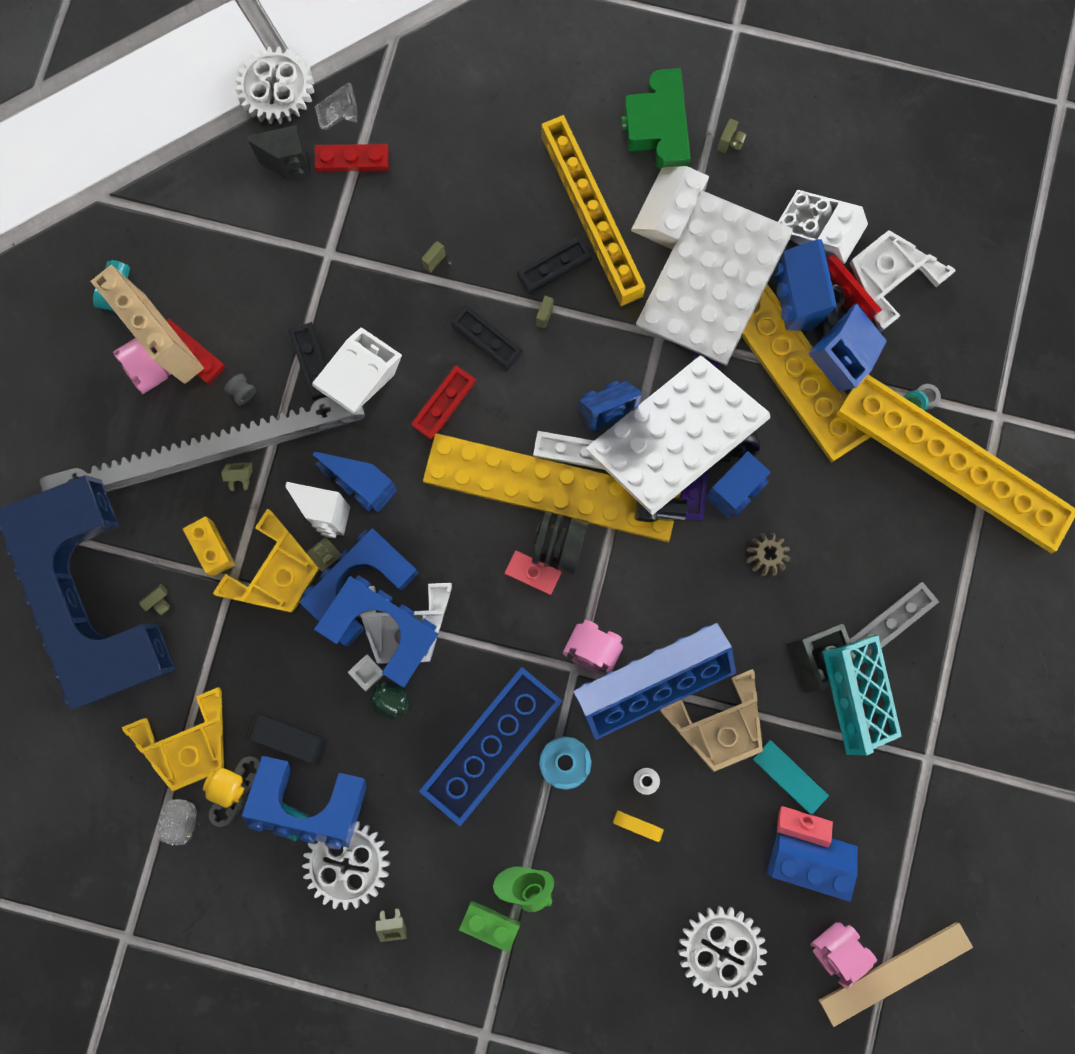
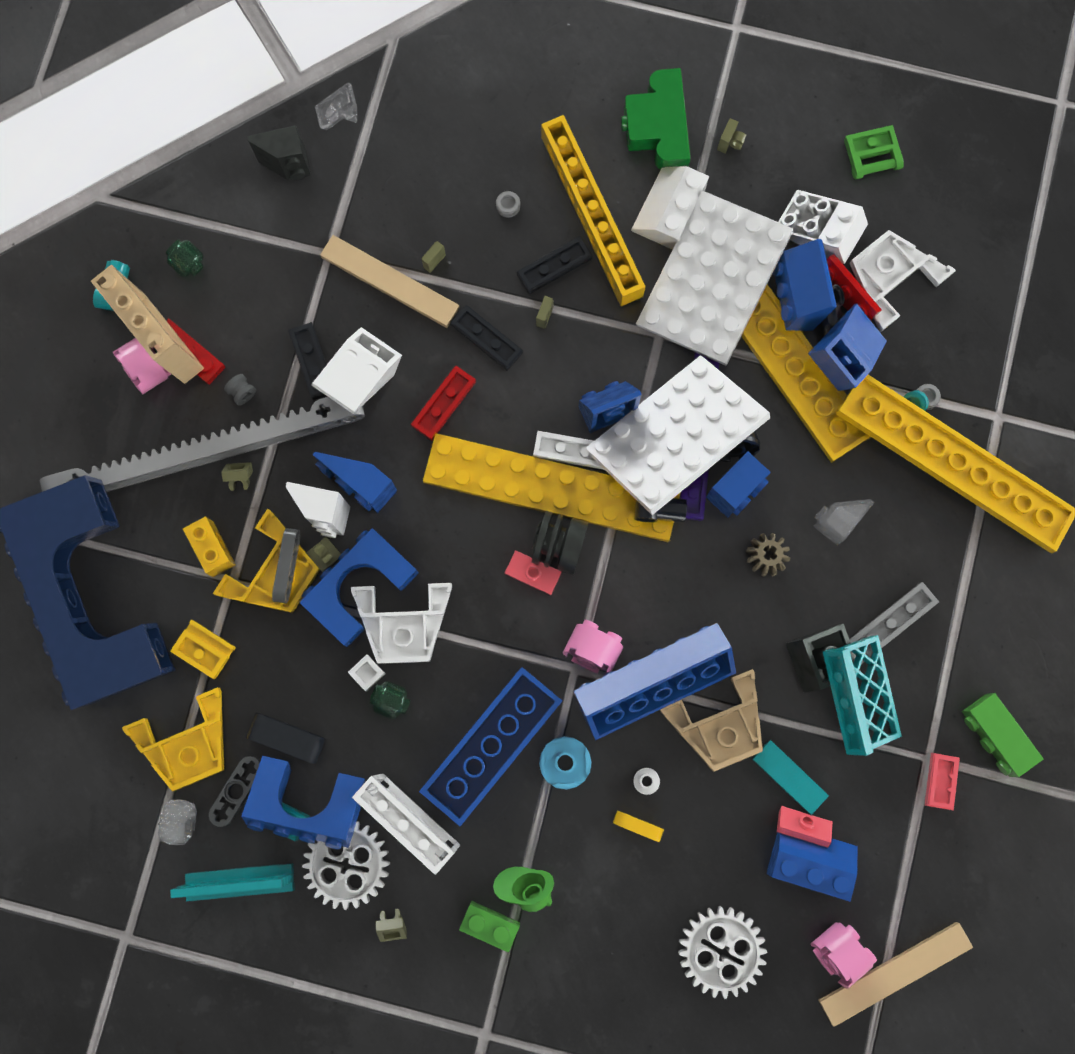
(155, 599): olive tile -> none
(185, 258): none -> clear green head
(203, 649): none -> yellow plate
(224, 787): yellow head -> none
(236, 882): none -> teal fence
(286, 565): none -> dark grey beam
(296, 86): white gear -> none
(351, 157): red plate -> none
(356, 599): blue arch -> none
(389, 281): none -> tan tile
(406, 822): none -> white window
(508, 204): none -> light grey tile
(841, 518): none -> clear slope
(872, 144): none -> bright green plate
(942, 781): none -> coral plate
(1001, 735): none -> bright green brick

